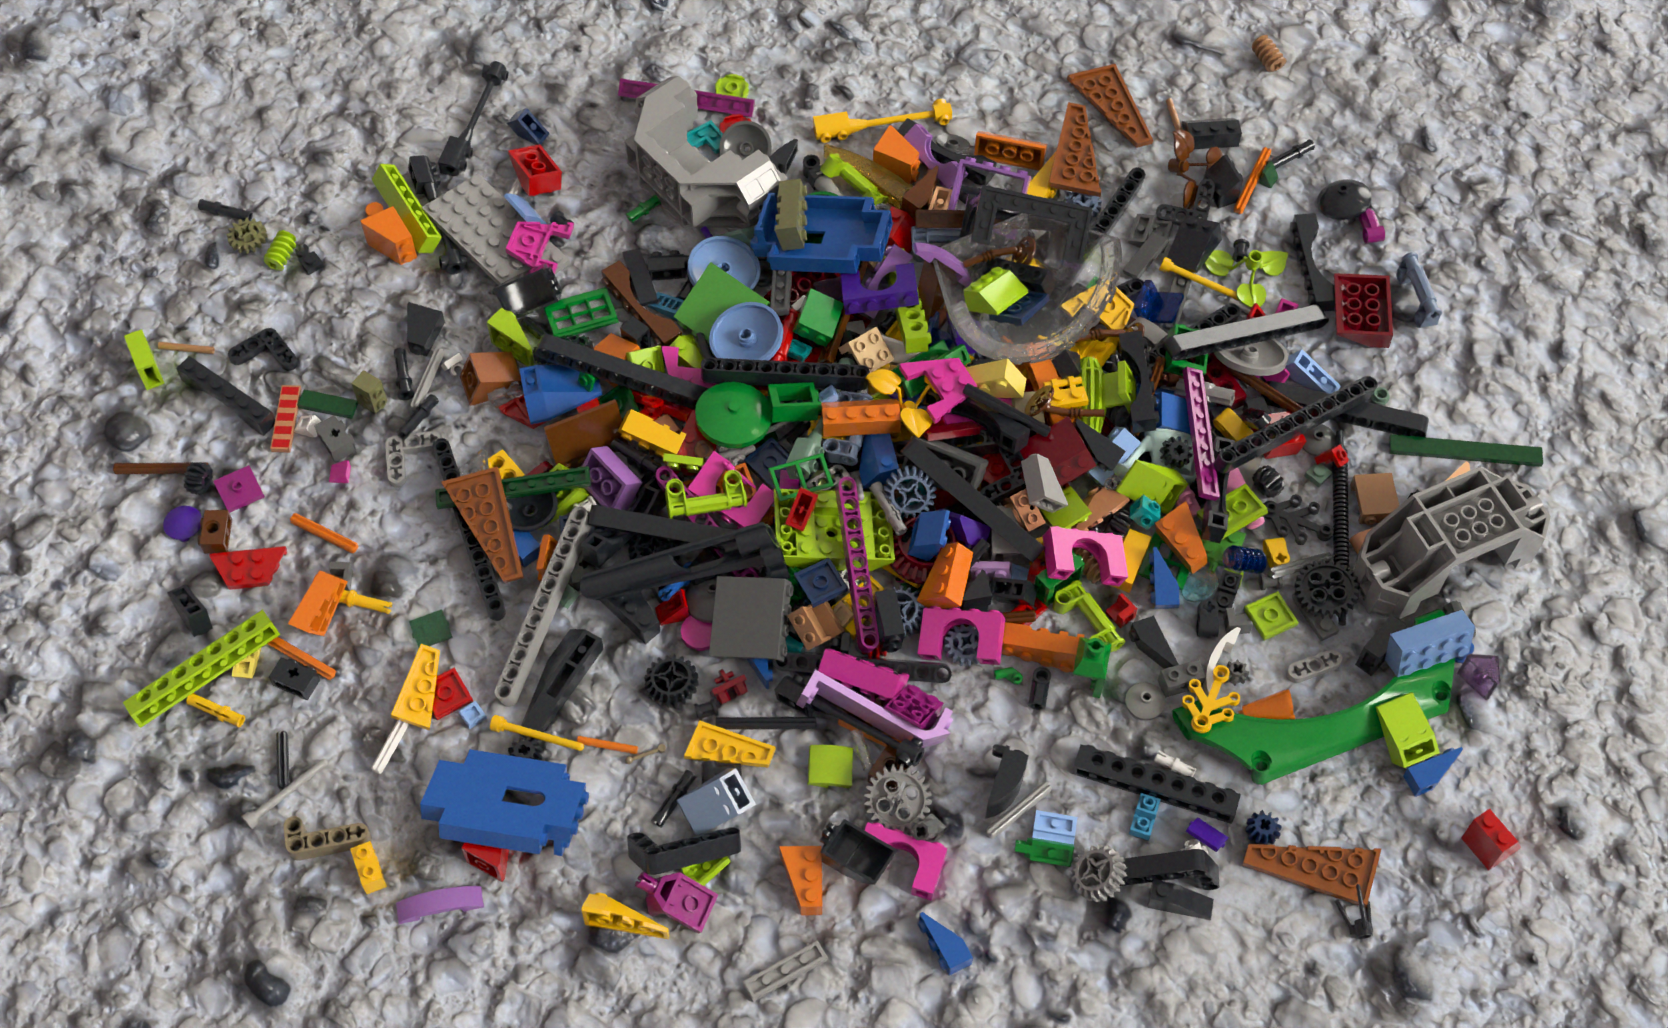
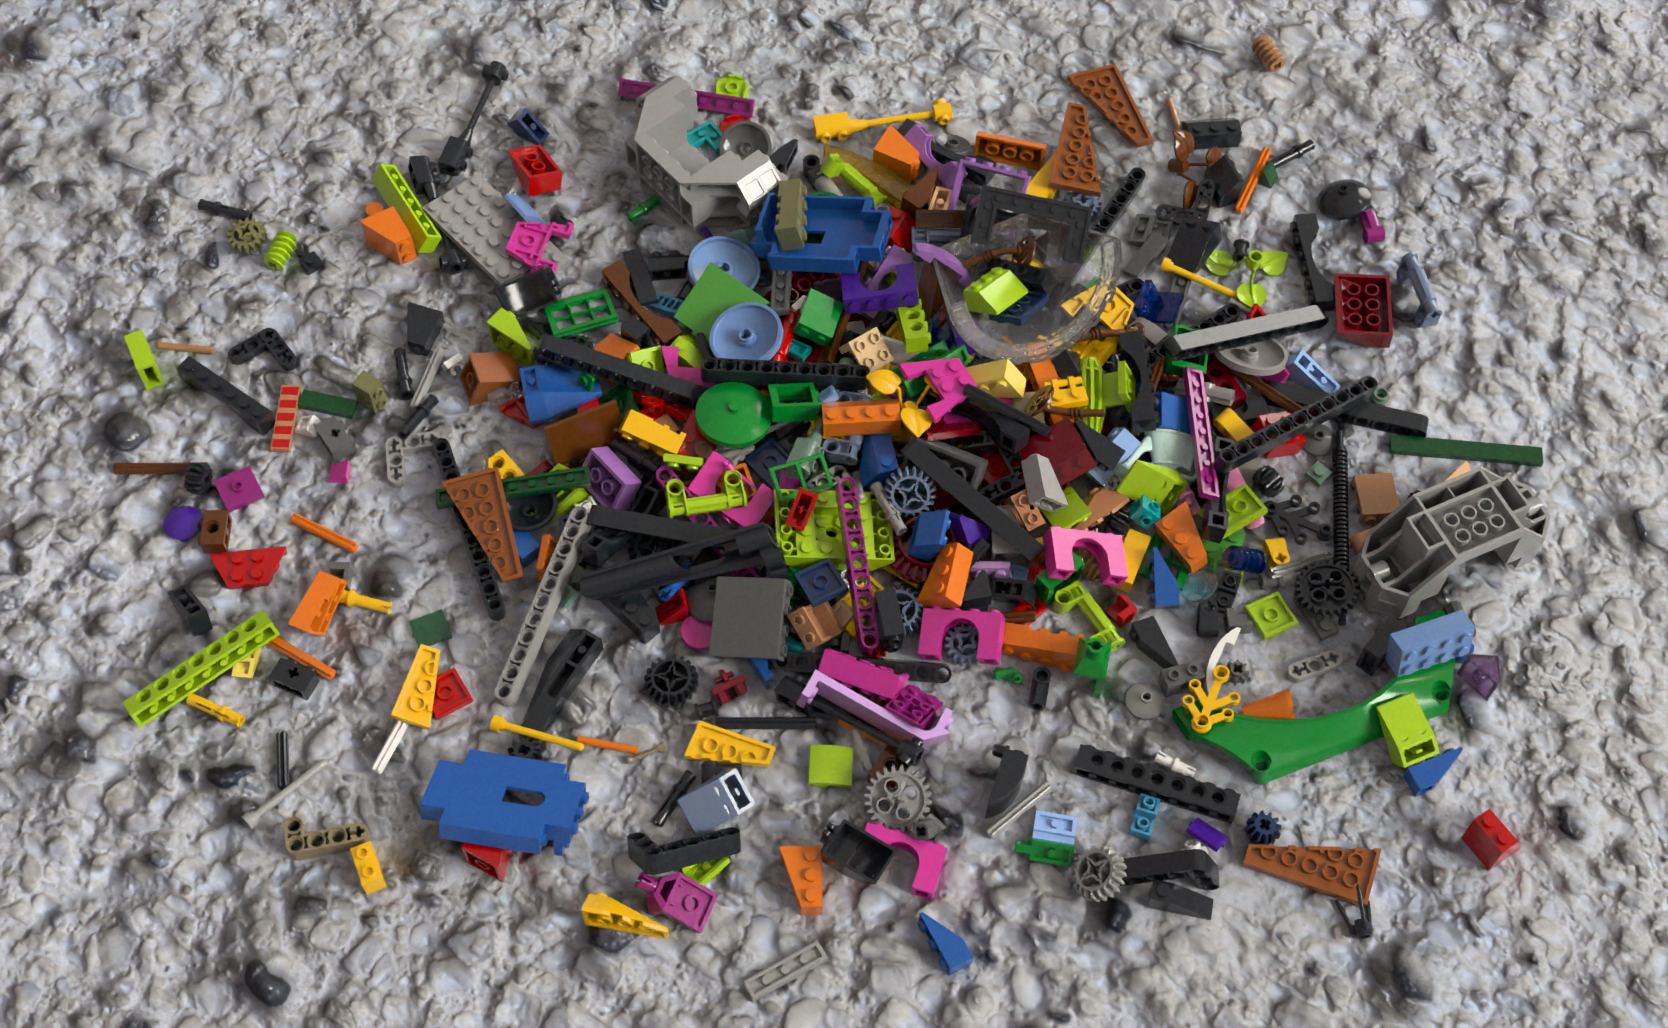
(439, 901): medium lavender slope -> none
(472, 715): light blue tile -> none
(1171, 457): black gear -> none
(1255, 418): black beam -> none
(1286, 305): dark pink slope -> none
(1334, 454): red bracket -> none

